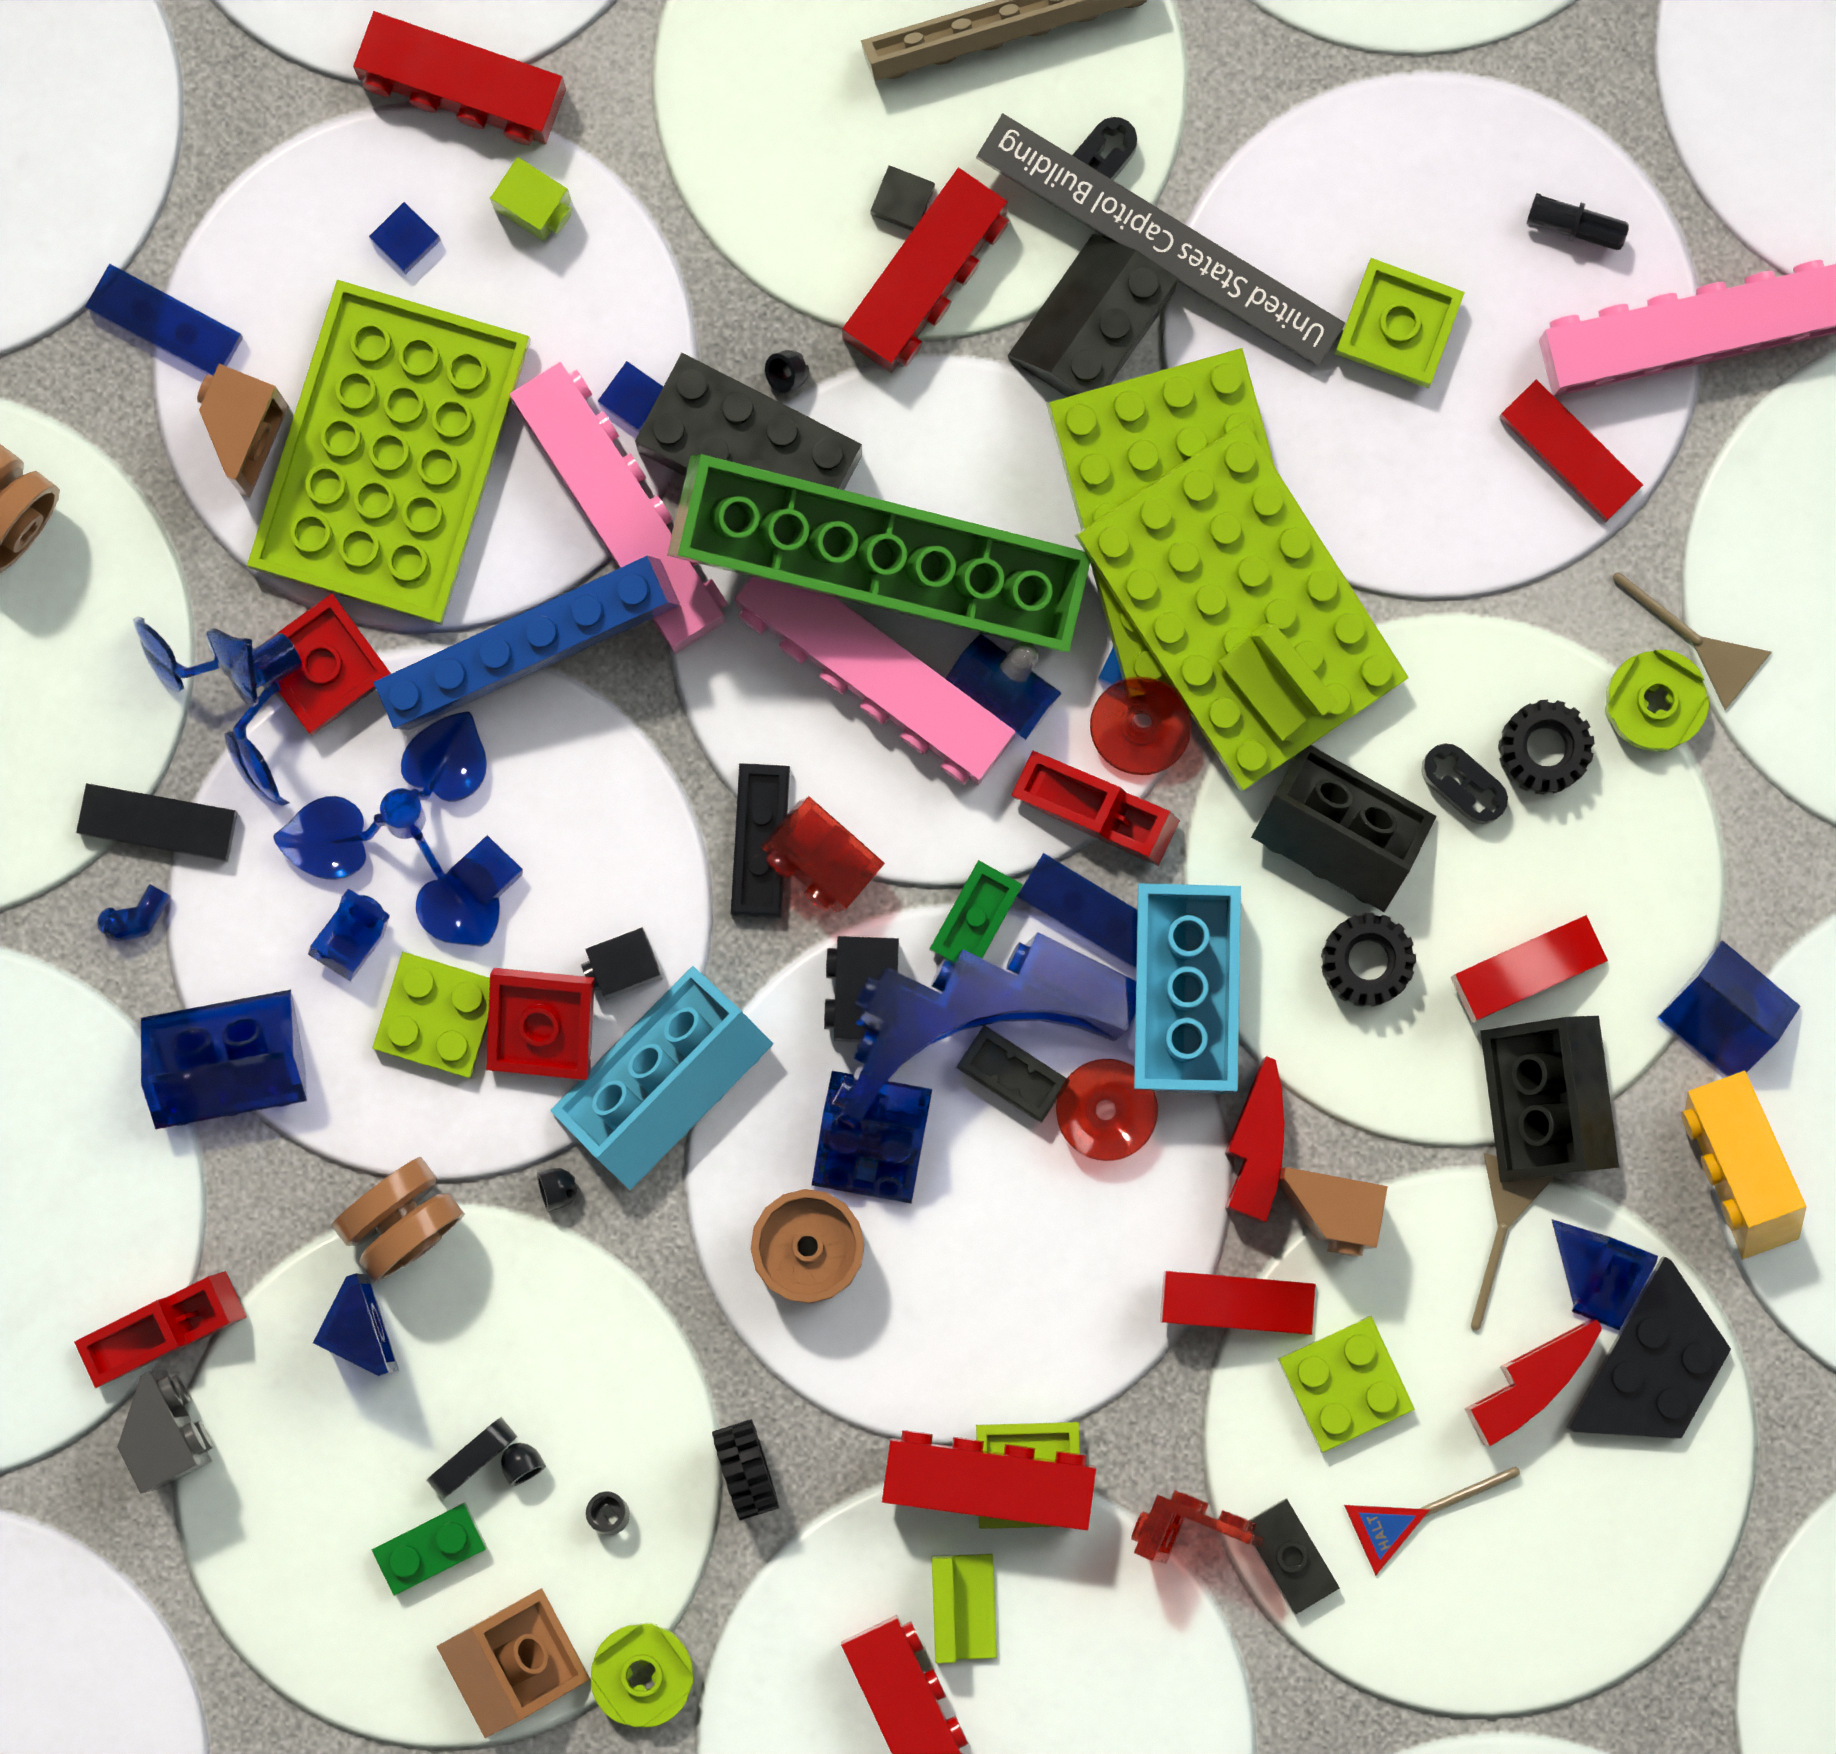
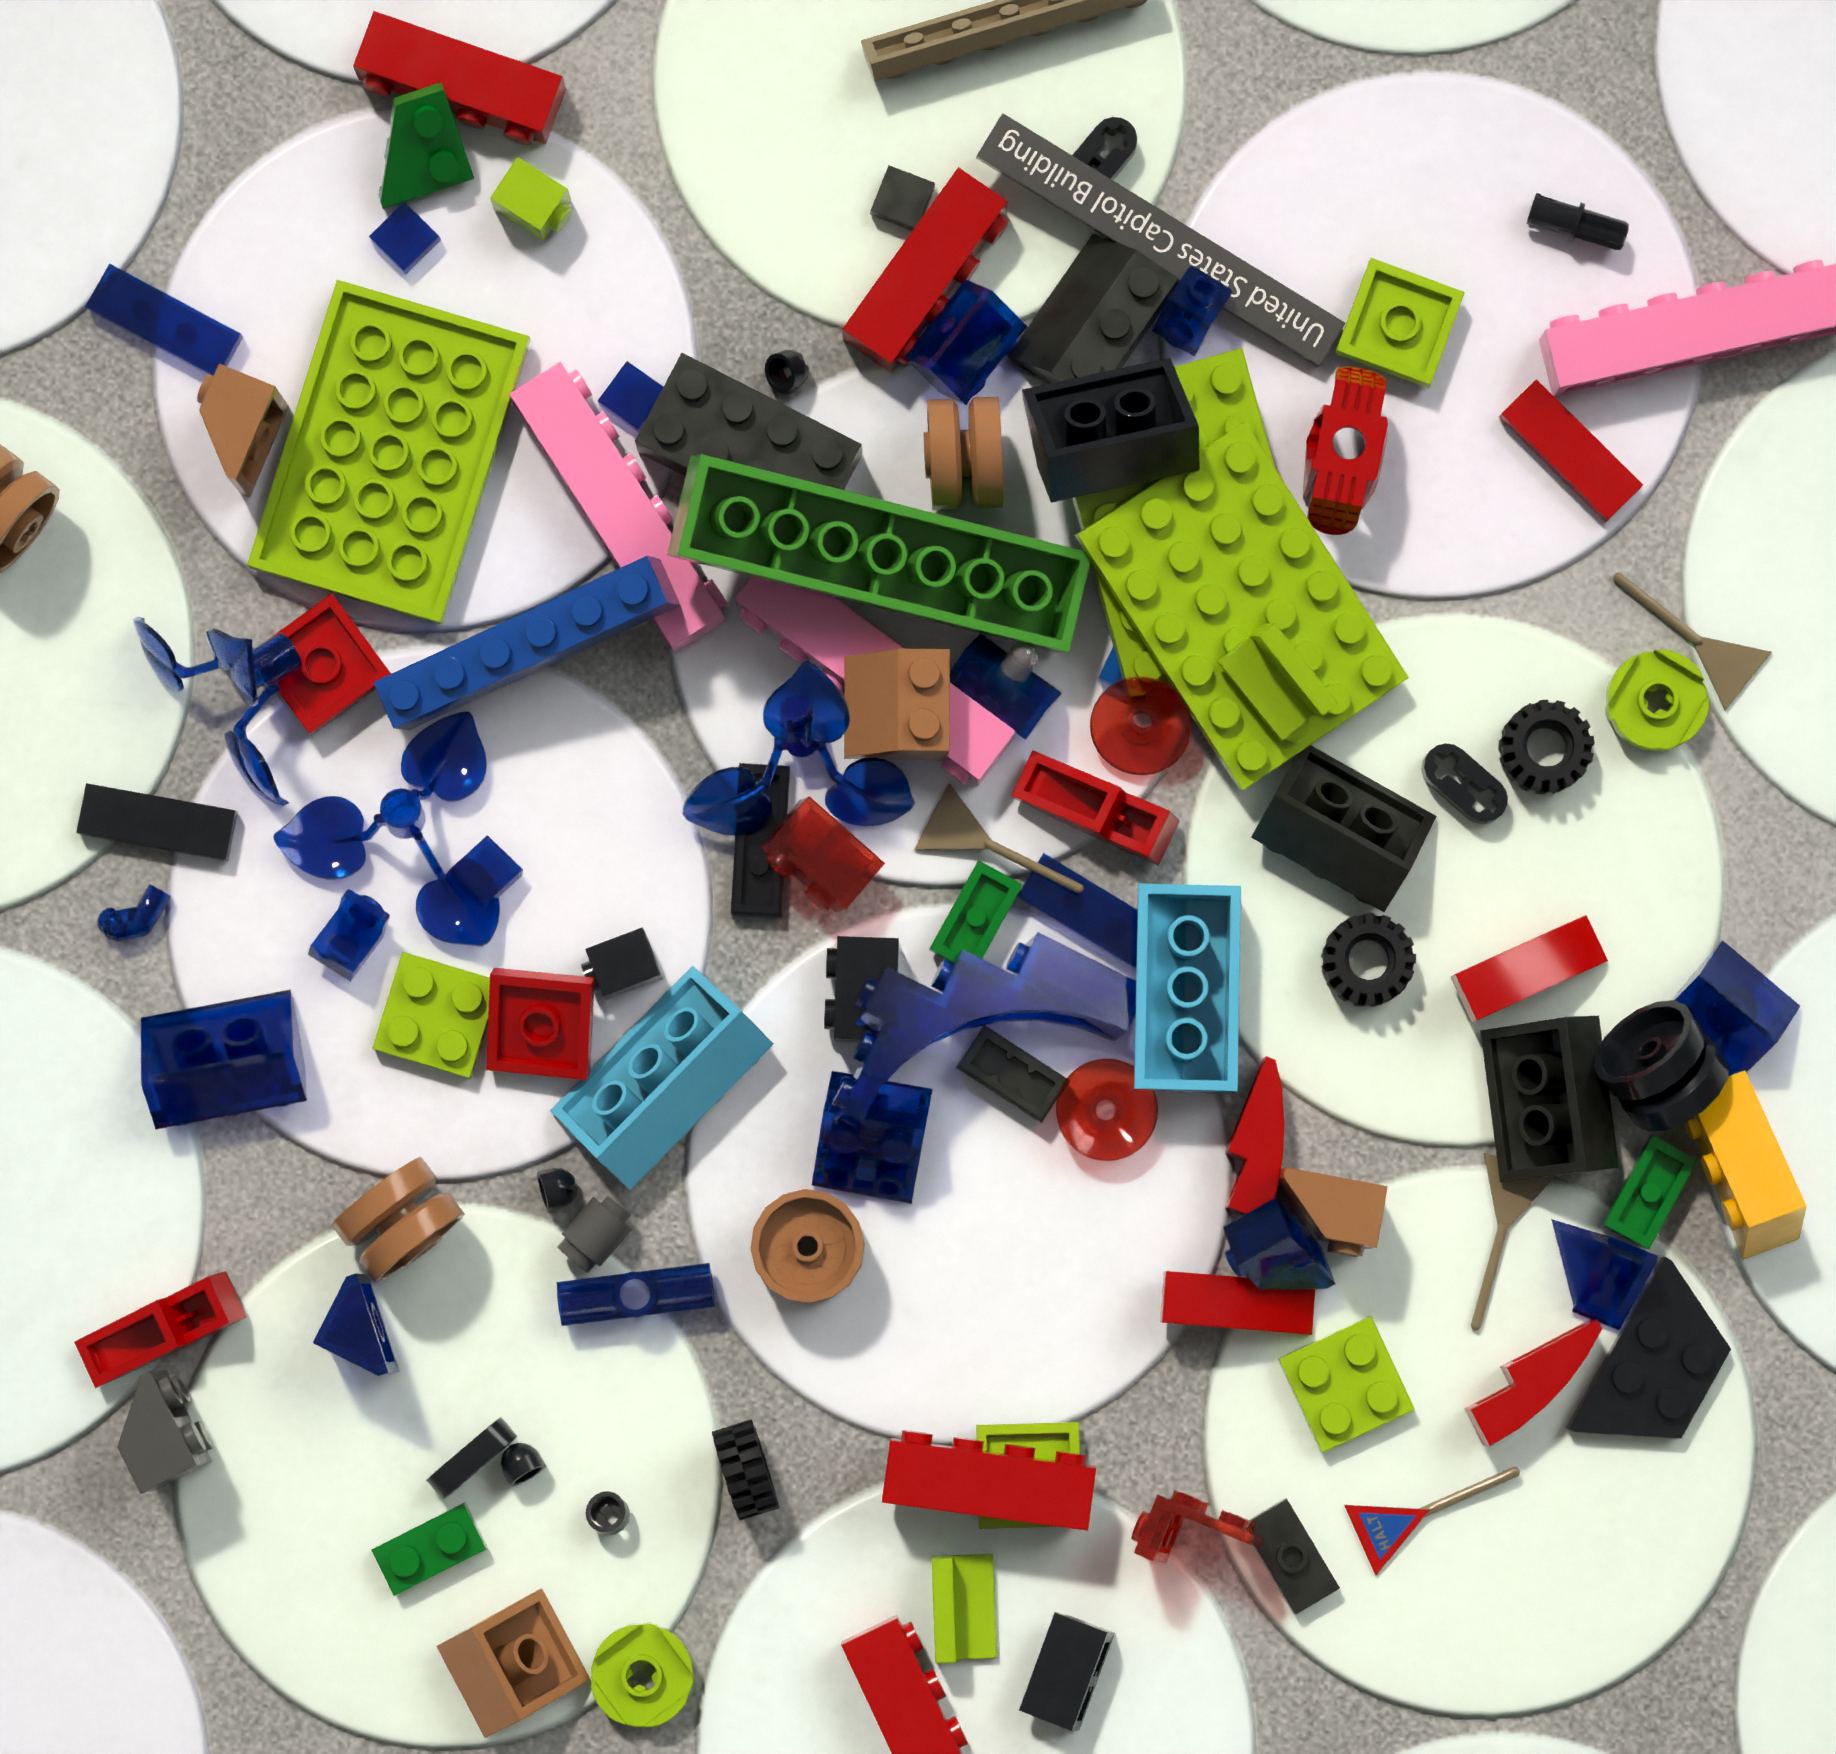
(422, 148): none -> green wing
(595, 1233): none -> dark grey brick
(601, 1297): none -> clear blue piece
(803, 719): none -> clear blue plant
(898, 704): none -> medium nougat slope
(956, 828): none -> dark tan piece
(964, 453): none -> medium nougat wheel
(966, 342): none -> clear blue brick
(1066, 1671): none -> black hinge
(1112, 429): none -> black slope
(1192, 310): none -> clear blue bracket
(1276, 1250): none -> clear blue slope
(1343, 484): none -> red piece
(1649, 1192): none -> green plate
(1661, 1066): none -> black wheel

